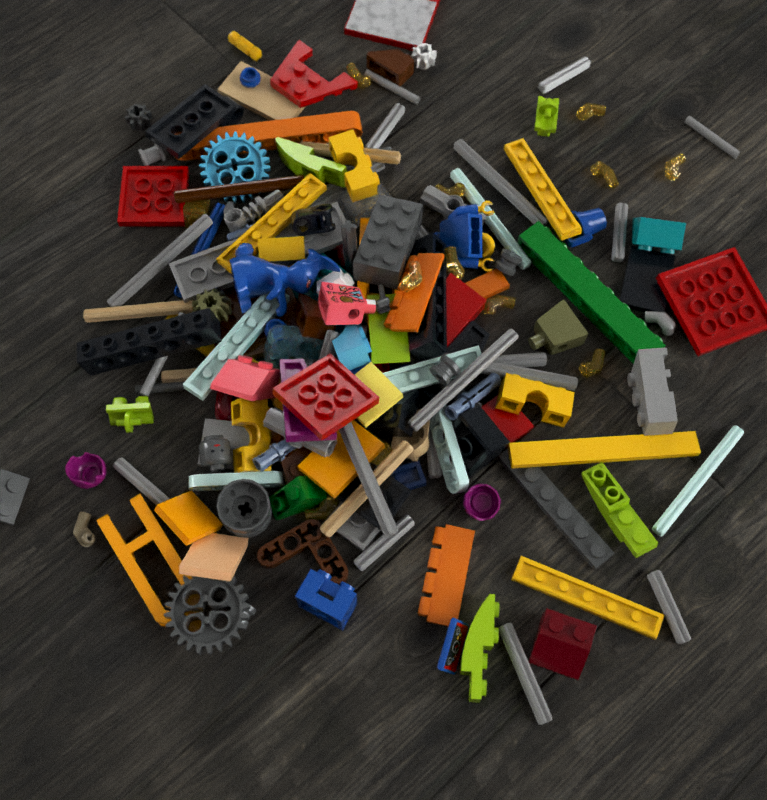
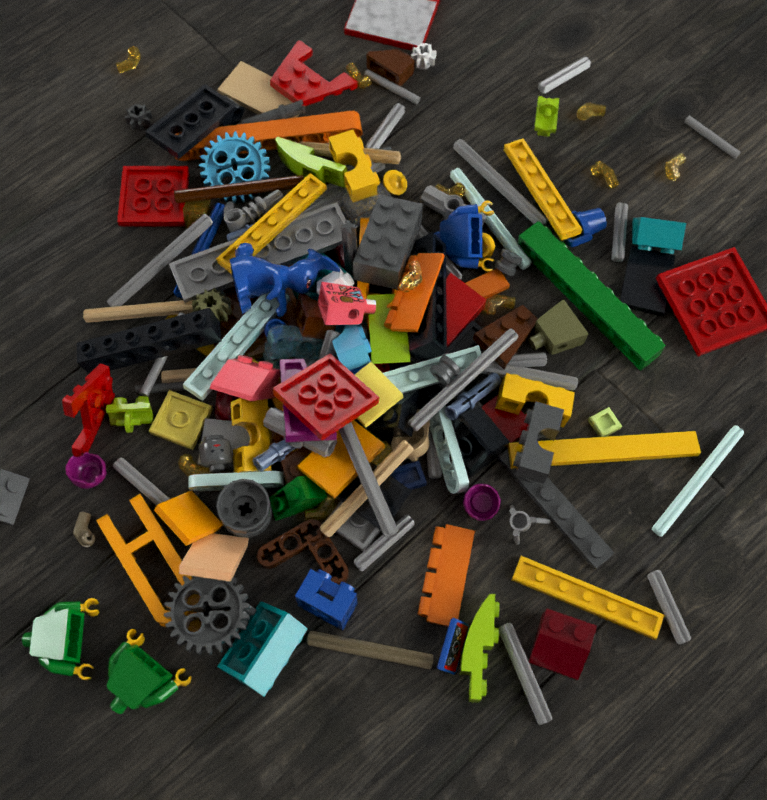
(58, 637): none -> green torso
(92, 402): none -> red wing
(131, 62): none -> clear yellow arm
(138, 678): none -> green torso
(151, 155): light grey bush -> none
(180, 419): none -> light yellow tile
(189, 467): none -> clear yellow arm
(244, 45): yellow axle -> none
(250, 77): blue plate -> none
(263, 648): none -> teal slope
(281, 248): yellow tile -> none
(282, 112): none -> dark grey pin
(314, 218): black piece -> none
(370, 649): none -> dark tan axle
(382, 304): dark grey hand -> none
(395, 182): none -> yellow hat
(453, 263): clear yellow arm -> none
(519, 320): none -> reddish brown wing
(522, 521): none -> light grey plant
(533, 460): none -> dark grey arch
(594, 366): clear yellow arm -> none
(604, 423): none -> yellowish green tile
(617, 511): lime slope -> none
(651, 393): light grey wedge -> none
(663, 319): light grey arm -> none

